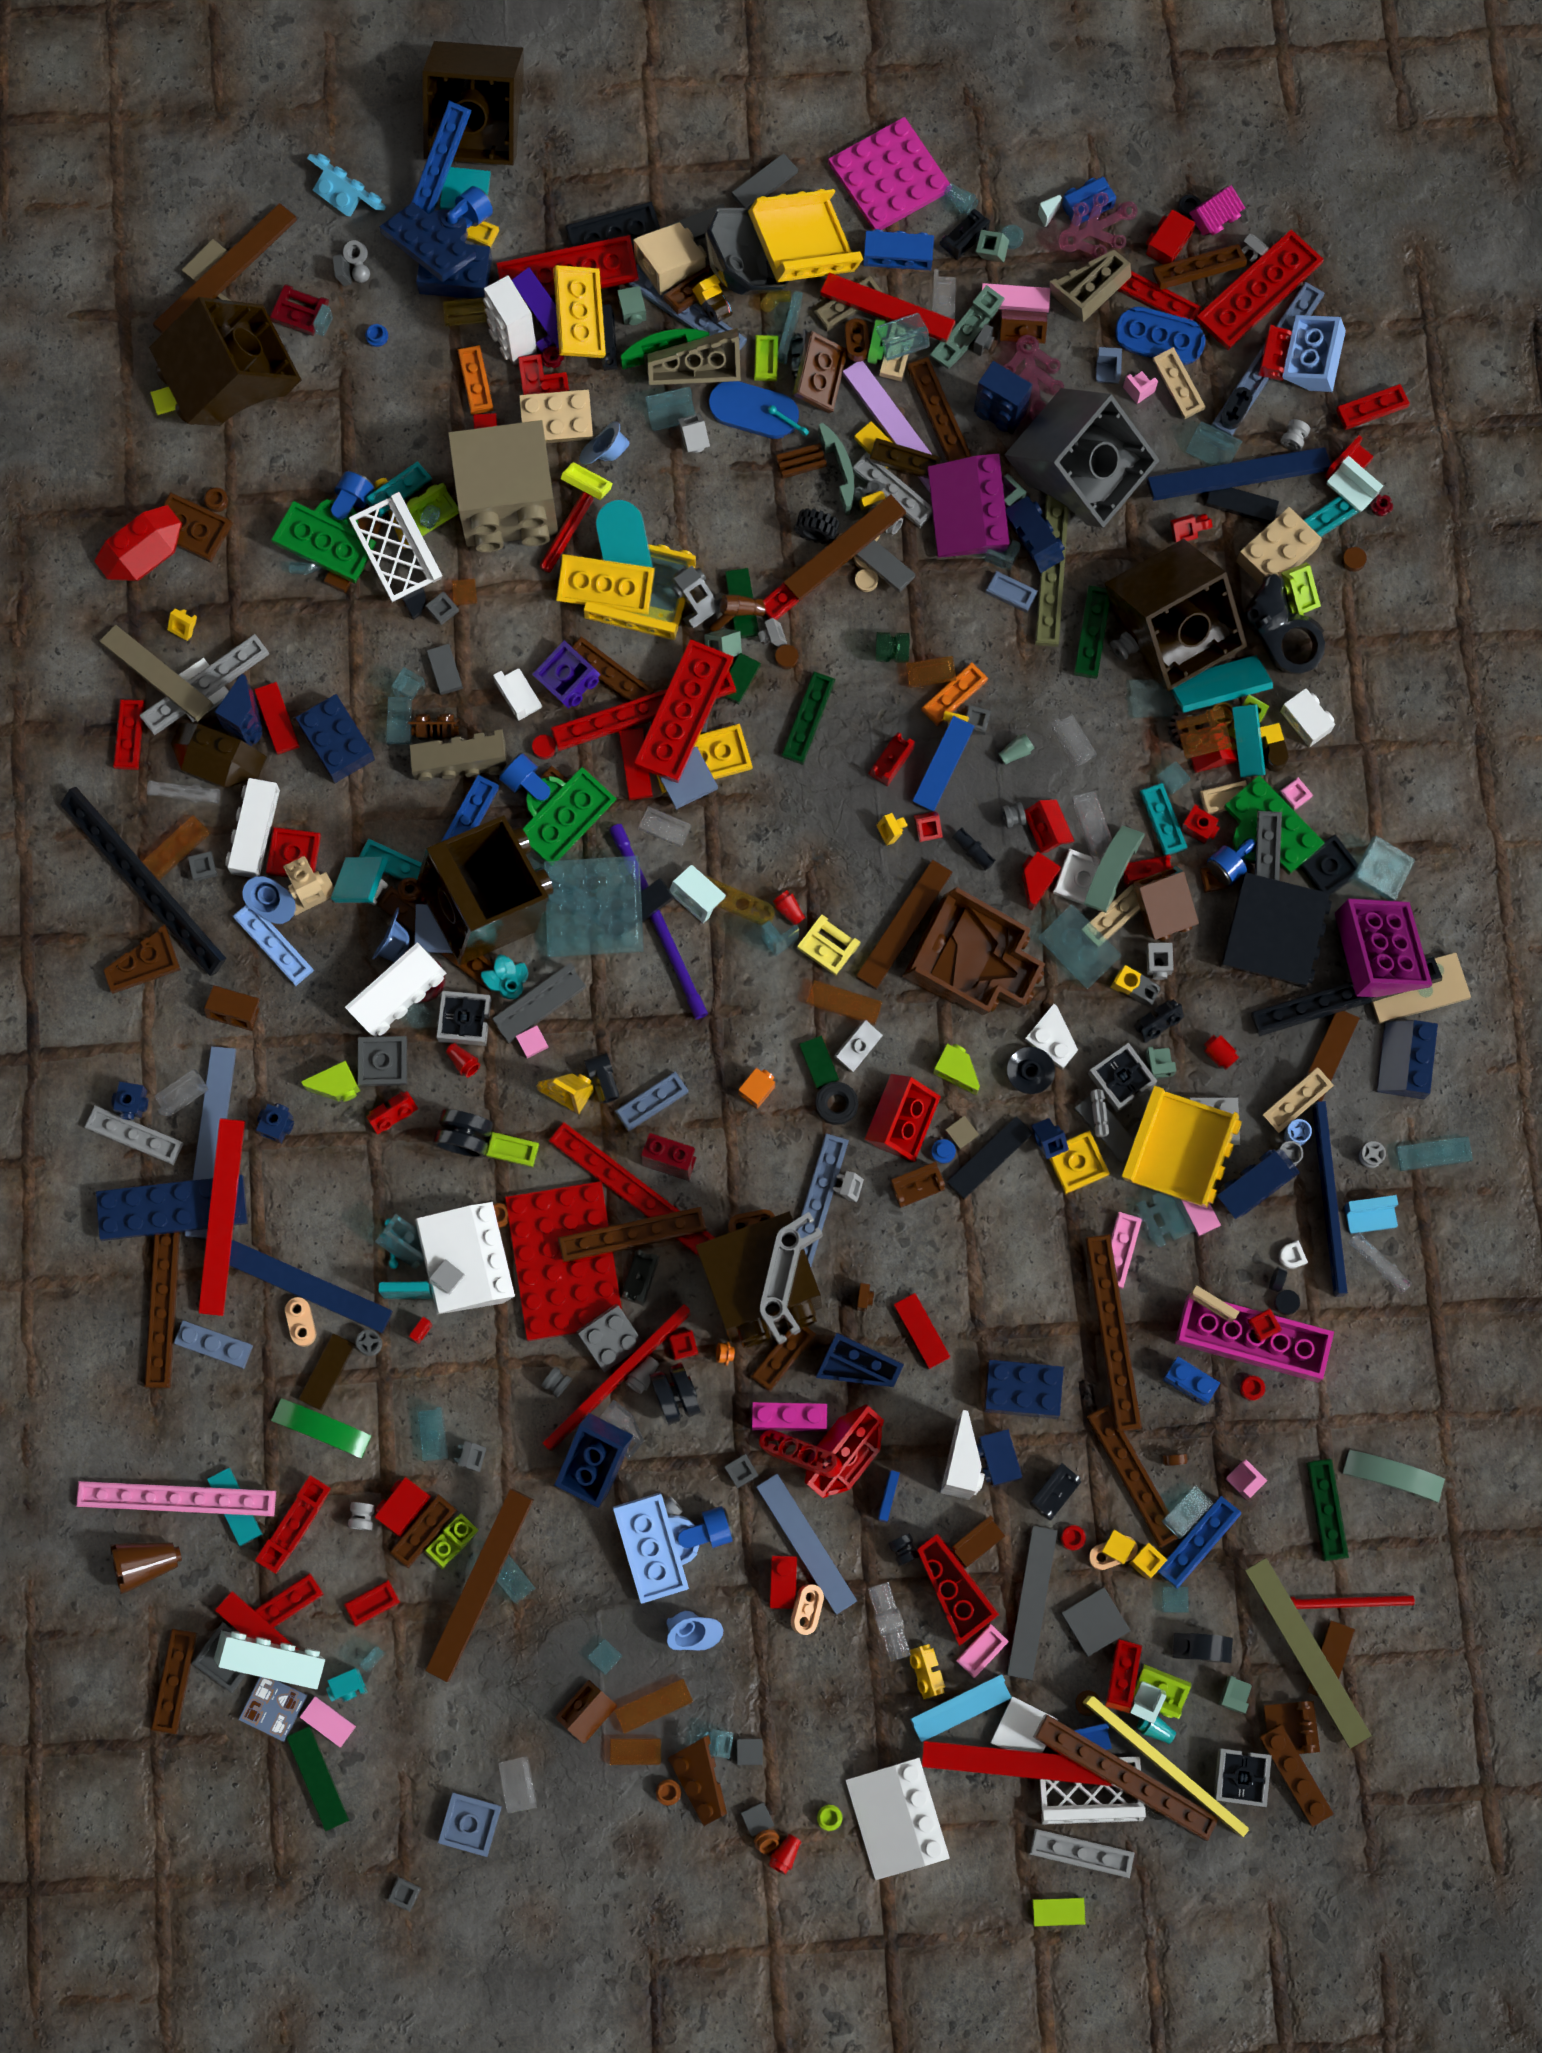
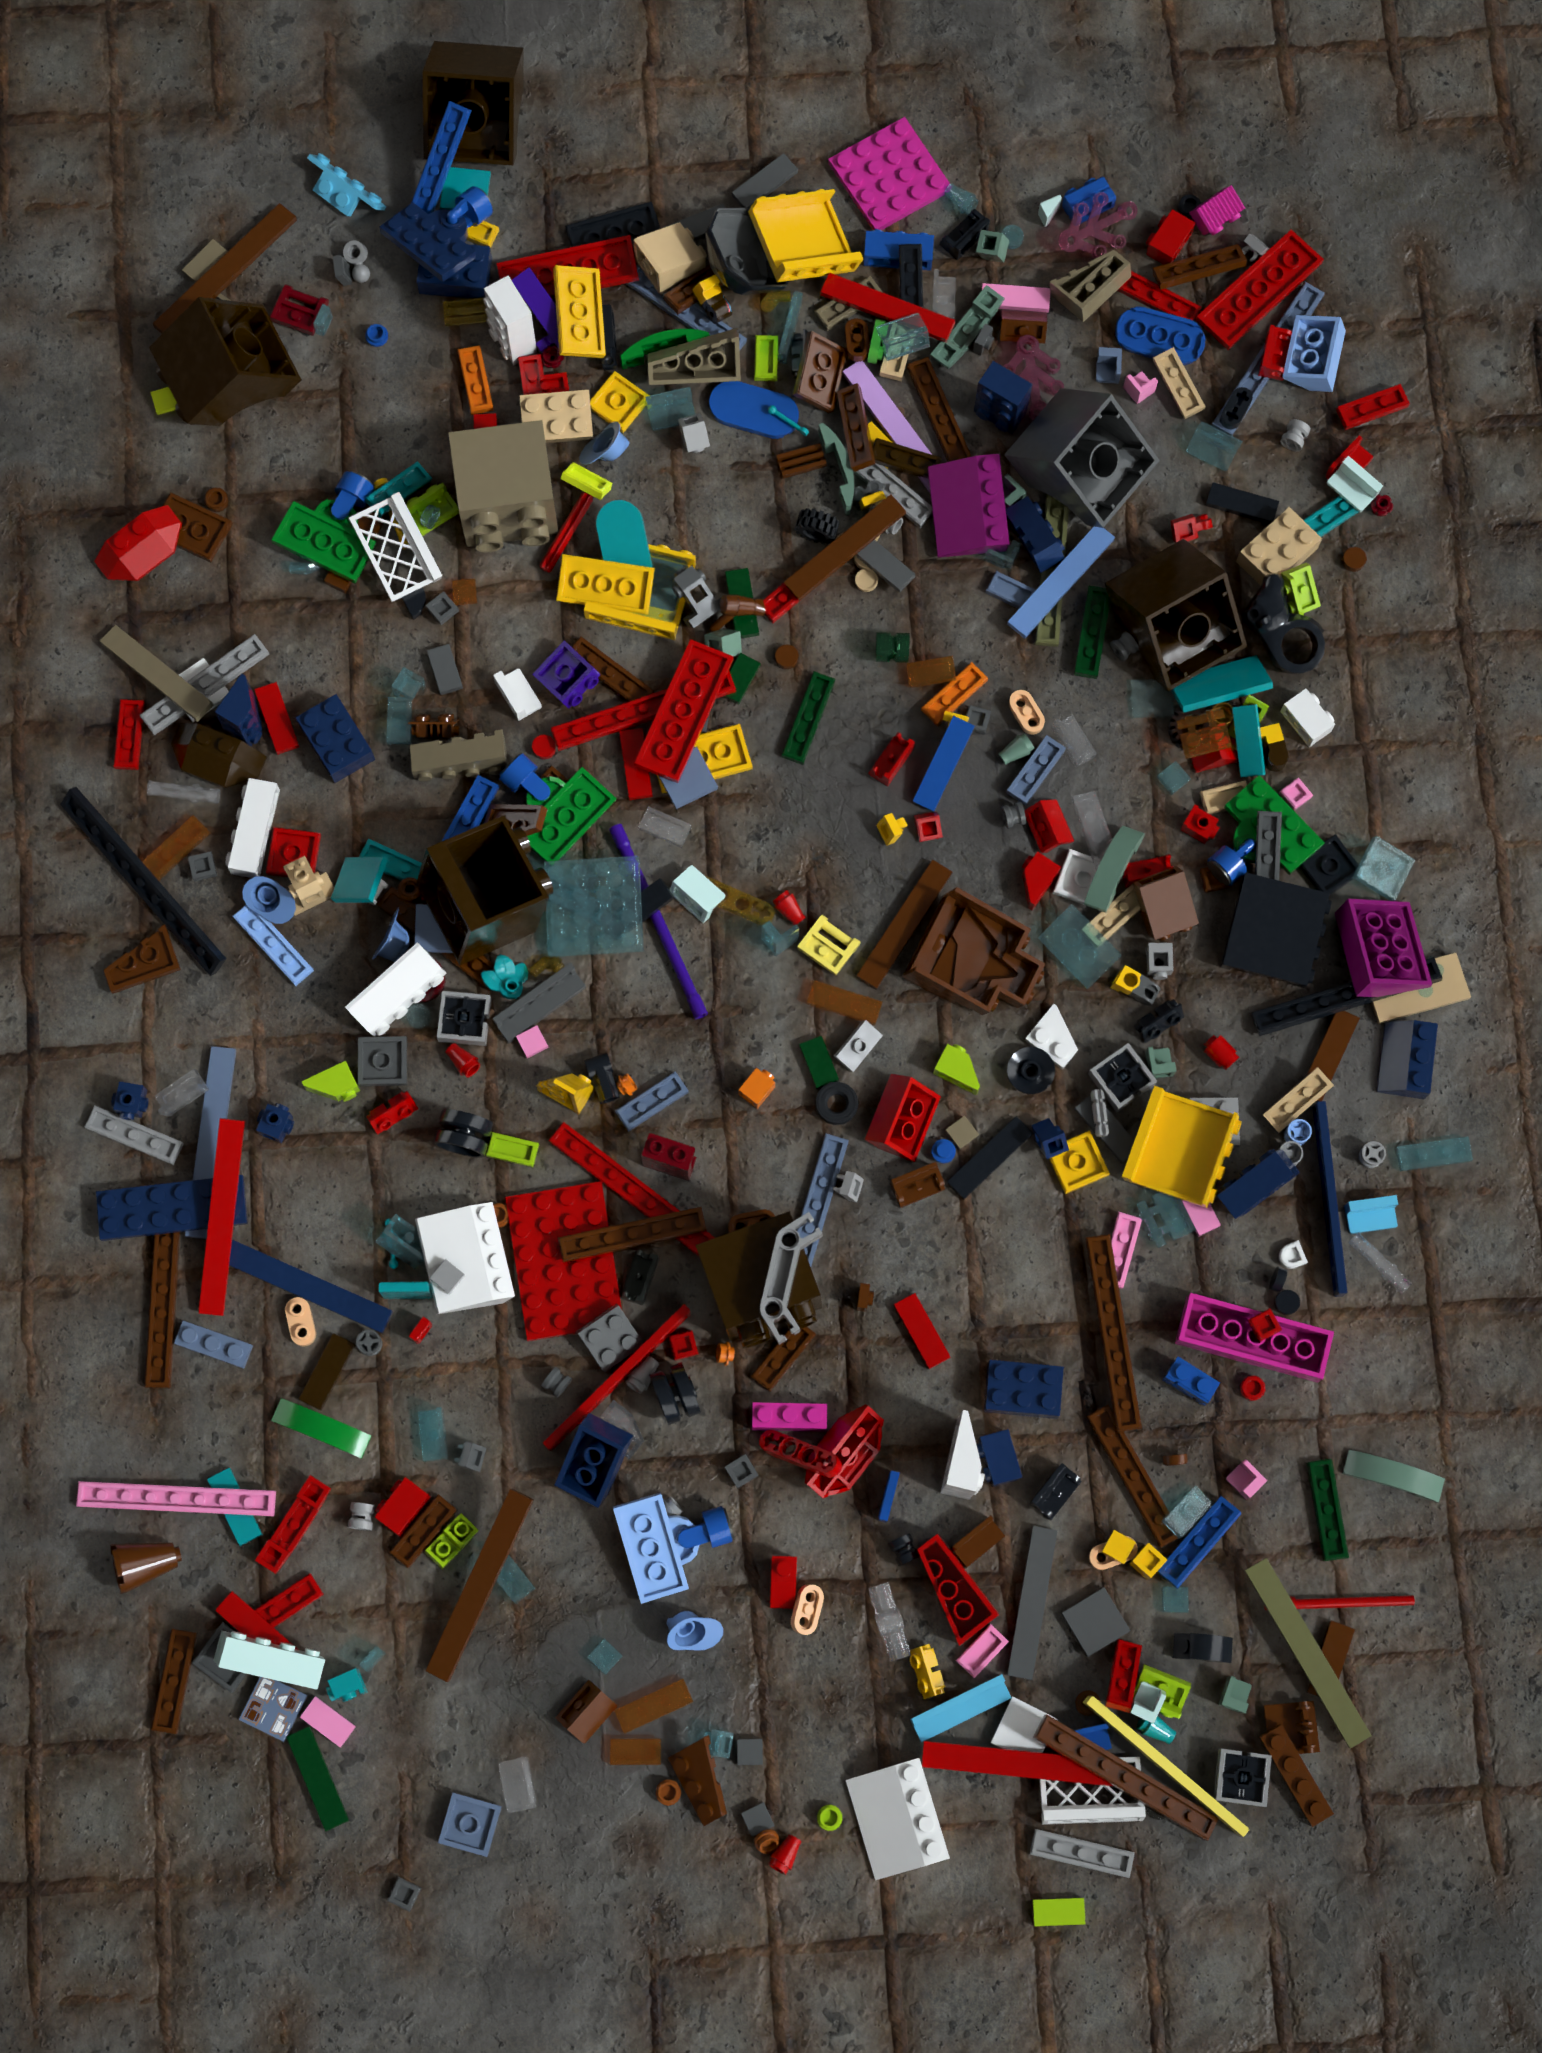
(181, 624): yellow tile -> none
(232, 1008): reddish brown hinge -> none
(372, 1603): red tile -> none
(528, 817): none -> reddish brown wing
(545, 962): none -> clear yellow arm
(618, 401): none -> yellow tile
(626, 1085): none -> orange plate
(632, 305): sand green brick -> none
(773, 633): light grey tile -> none
(806, 1544): sand blue tile -> none
(855, 427): none -> reddish brown plate
(858, 1363): dark blue wedge -> none
(911, 273): none -> black tile
(973, 849): black pin -> none
(1027, 713): none -> light nougat plate
(1036, 770): none -> sand blue plate
(1060, 581): none -> medium blue tile
(1073, 1537): red tile -> none
(1163, 819): teal tile -> none
(1214, 1304): tan tile -> none
(1238, 474): dark blue tile -> none

